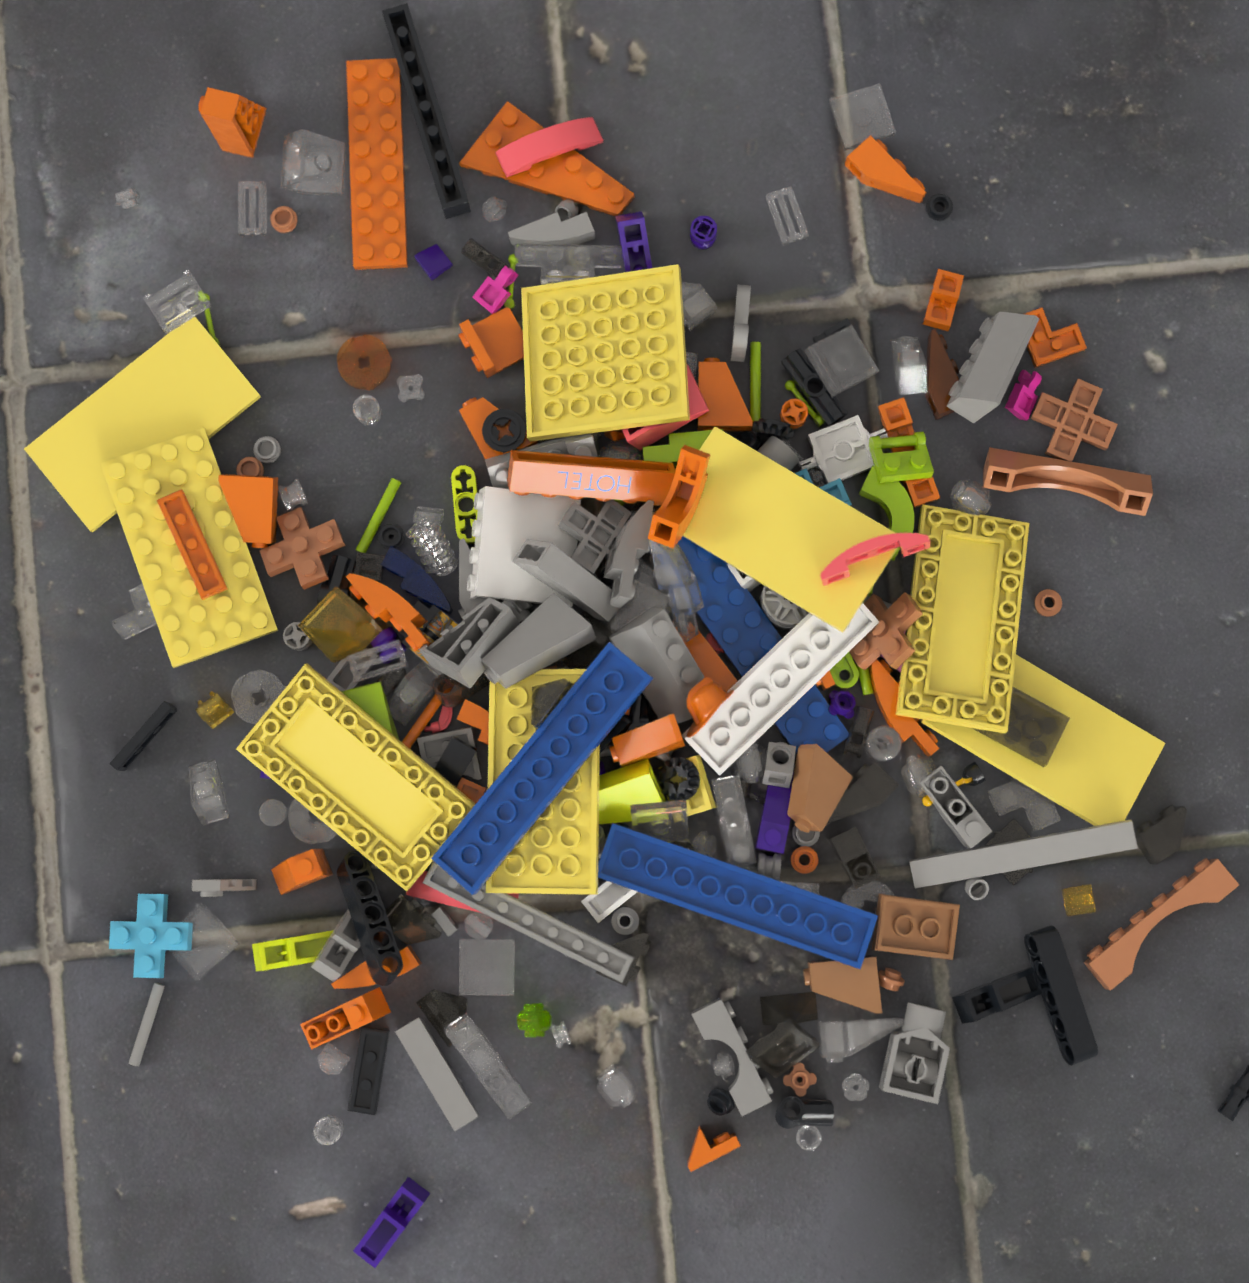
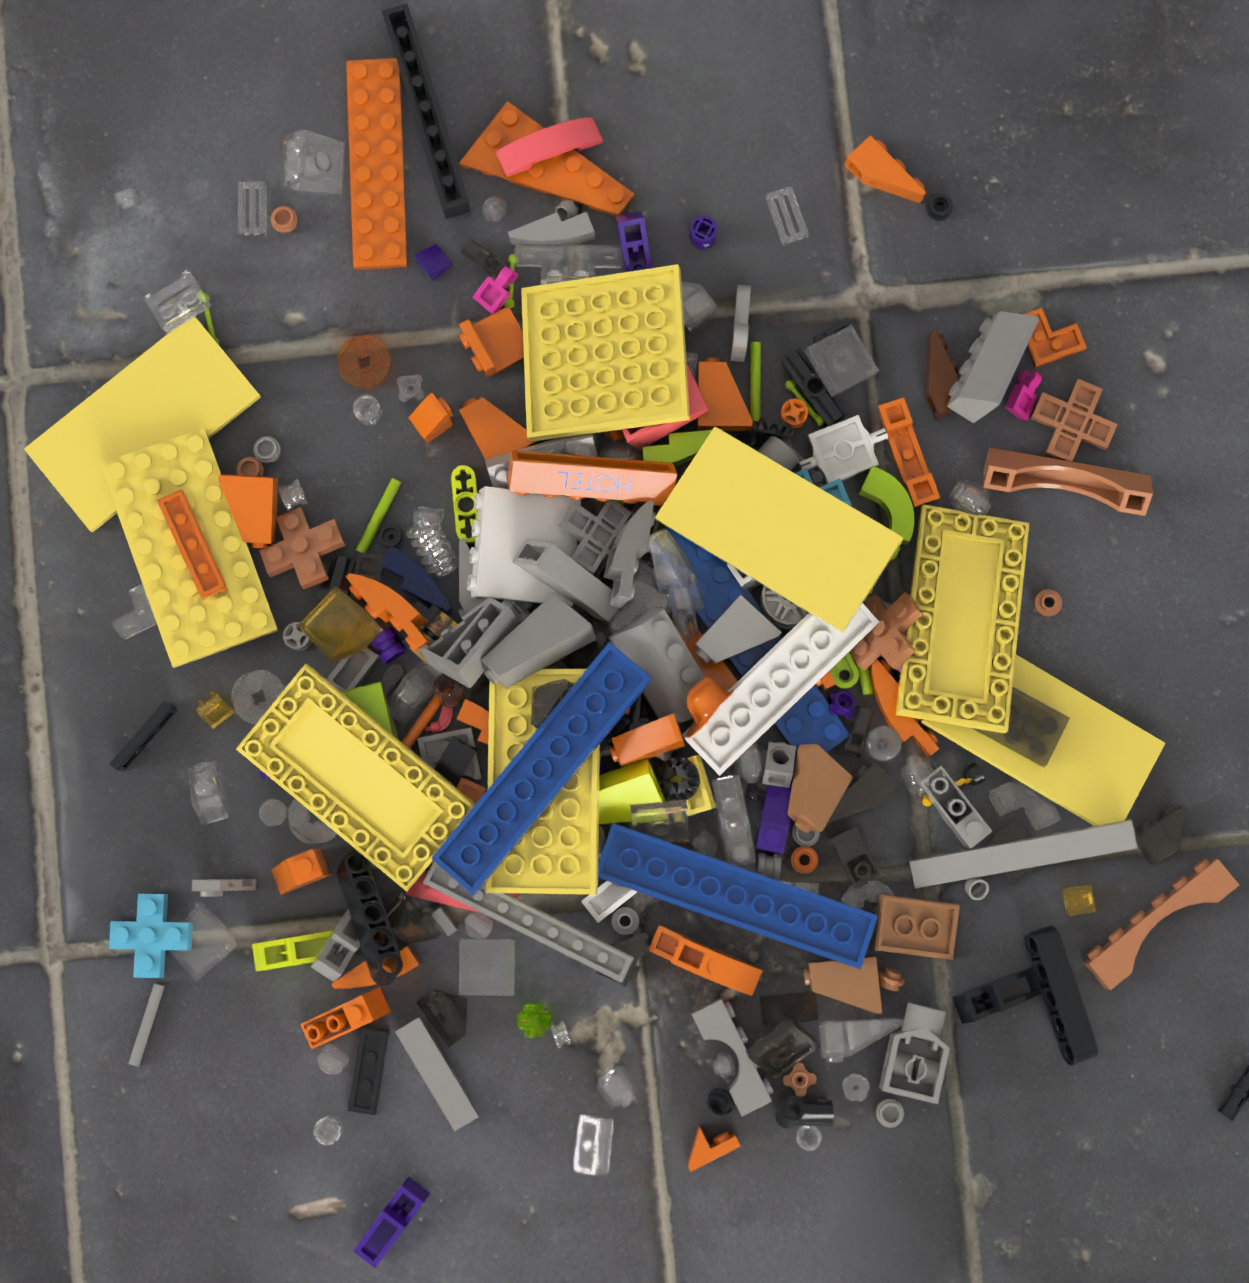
(232, 120): orange wedge -> none
(356, 667): clear tile -> none
(431, 417): none -> orange slope
(487, 1065): clear slope -> none
(501, 418): black gear -> none
(593, 1145): none -> clear slope
(682, 499): orange arch -> none
(705, 960): none -> orange slope
(735, 632): none -> light grey slope
(862, 115): clear tile -> none
(889, 1113): none -> light grey plate
(901, 465): lime plate -> none
(908, 543): coral slope -> none
(909, 365): clear slope -> none
(943, 300): orange slope -> none

